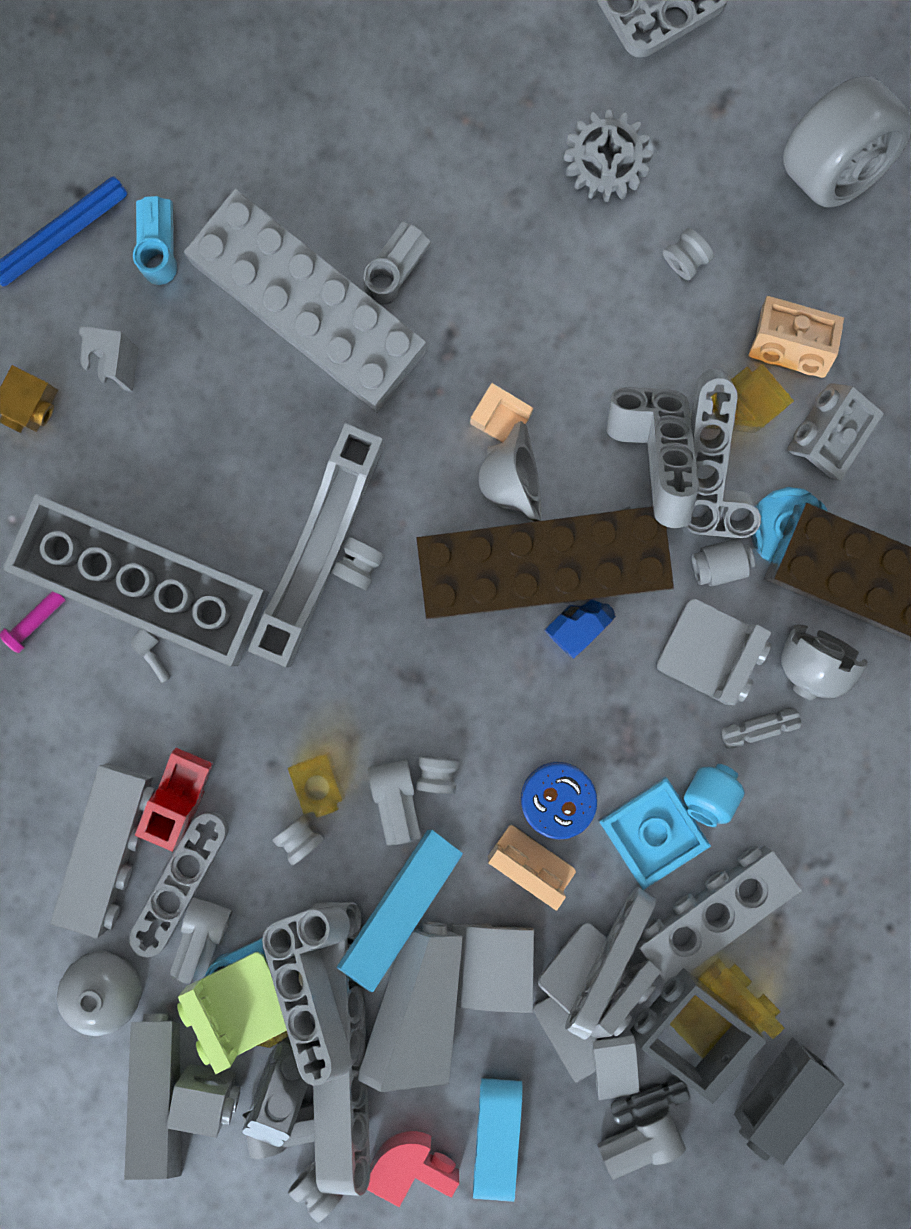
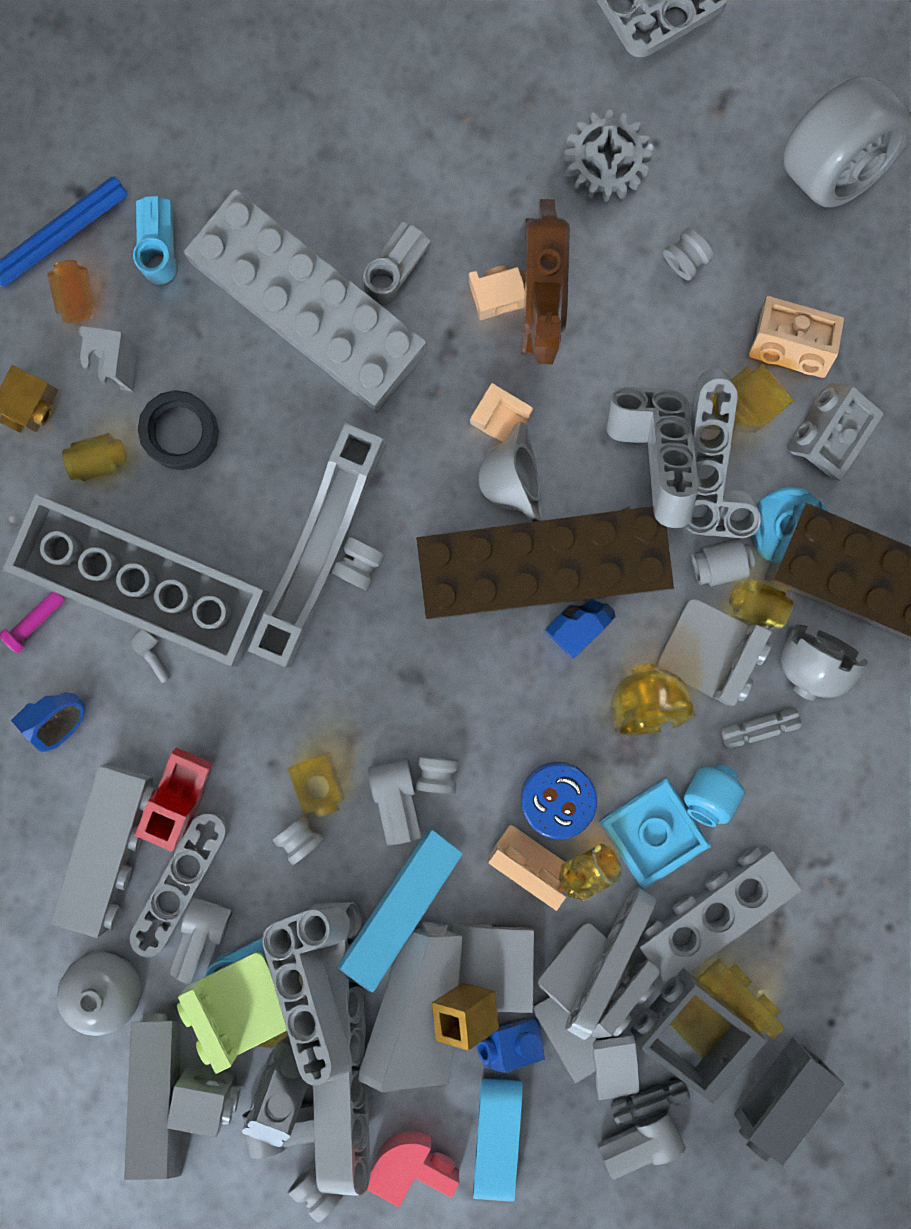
(50, 720): none -> blue rock
(71, 291): none -> clear orange brick
(94, 457): none -> clear yellow brick
(161, 404): none -> black tyre
(465, 1016): none -> pearl gold brick
(498, 291): none -> light nougat brick
(512, 1046): none -> blue bracket
(545, 283): none -> reddish brown animal
(590, 872): none -> clear yellow rock
(650, 700): none -> clear yellow cylinder
(760, 604): none -> clear yellow brick

